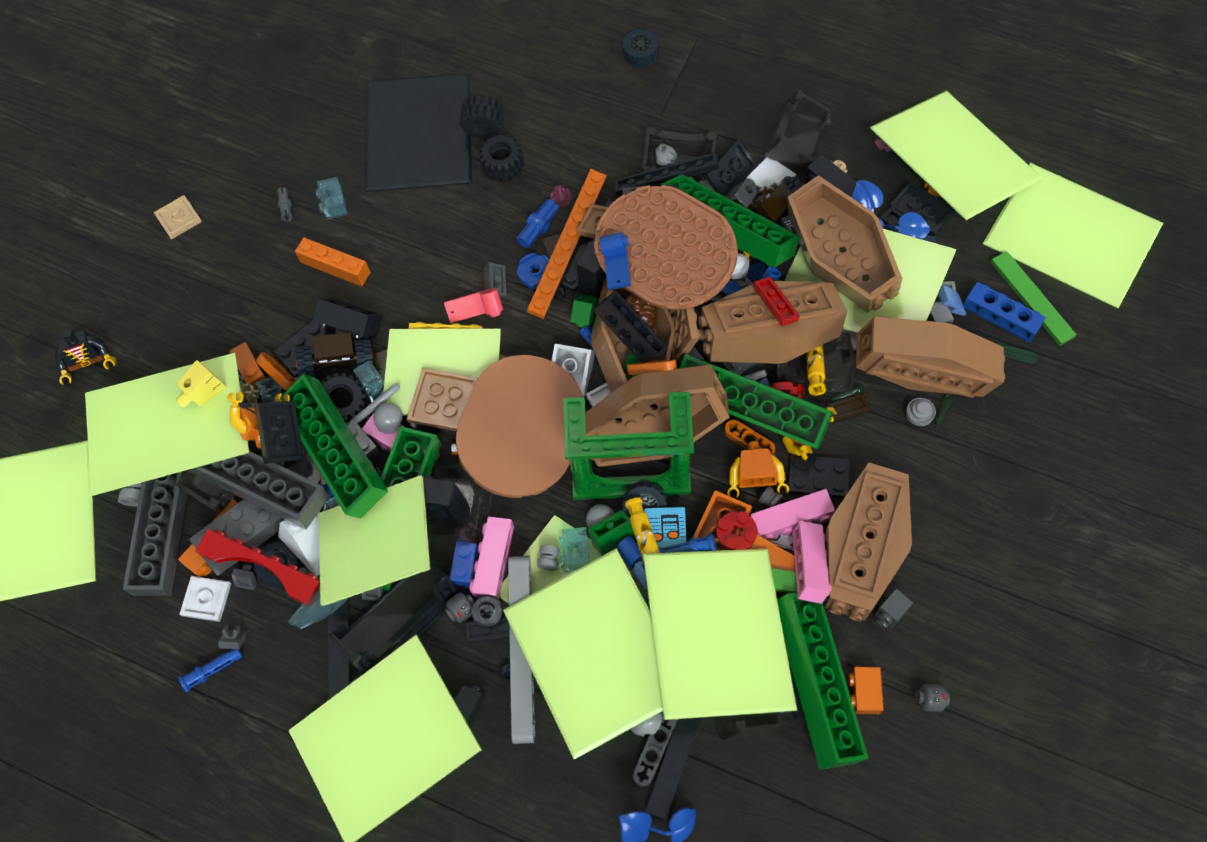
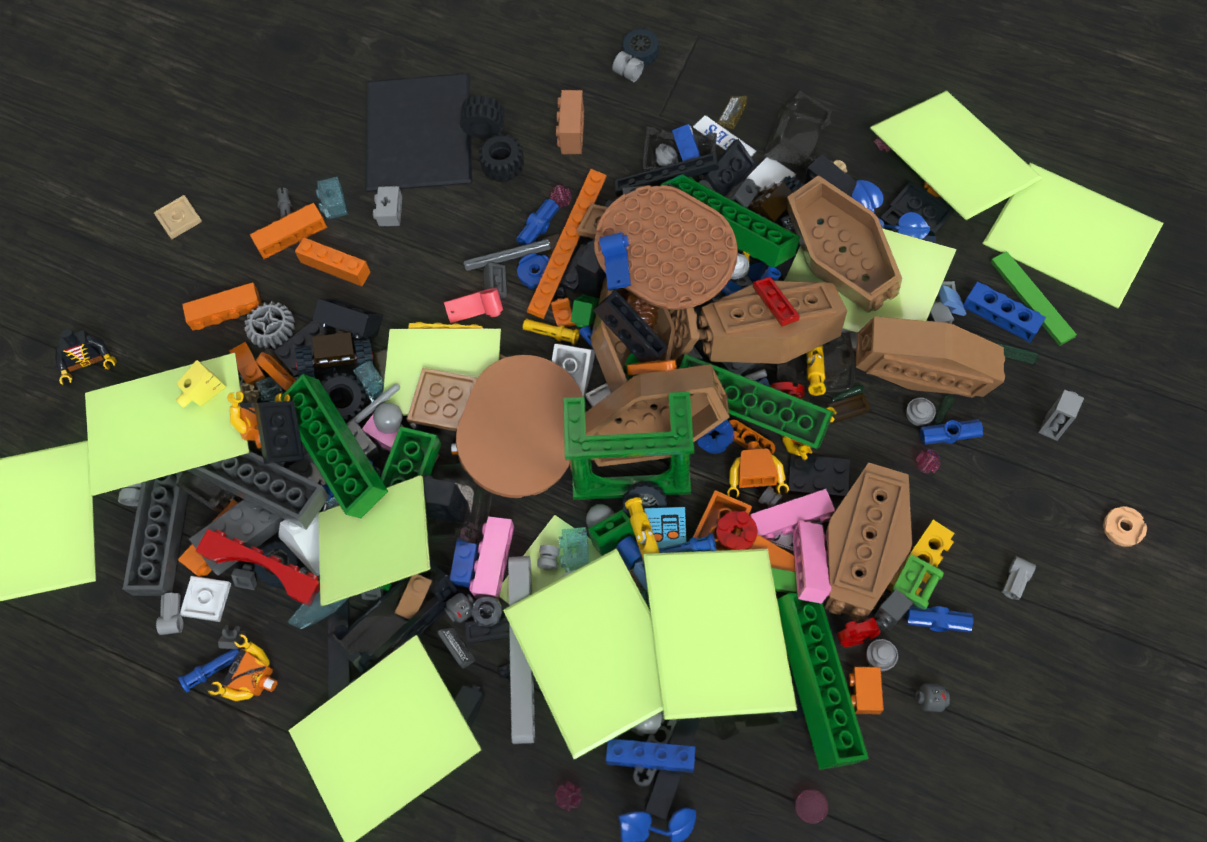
(170, 618): none -> light grey piece
(221, 306): none -> orange brick
(247, 675): none -> torso
(265, 320): none -> light grey gear
(288, 230): none -> orange brick
(388, 206): none -> light grey brick
(413, 596): none -> medium nougat slope
(456, 647): none -> slope
(508, 254): none -> dark grey axle
(559, 333): none -> yellow pin
(562, 312): none -> orange bracket
(568, 796): none -> clear pink gear
(570, 122): none -> nougat brick
(628, 66): none -> light grey wheel
(650, 755): none -> blue brick
(686, 142): none -> blue brick
(718, 444): none -> blue plate
(724, 137): none -> white sticker
(733, 111): none -> slope
(811, 806): none -> clear pink plate
(856, 632): none -> red plate
(882, 654): none -> light grey plate
(911, 578): none -> bright green plate
(928, 461): none -> clear pink gear
(934, 534): none -> yellow brick
(939, 619): none -> blue piece
(962, 430): none -> blue piece
(1020, 573): none -> light grey piece
(1061, 415): none -> light grey brick
(1117, 534): none -> light nougat tile

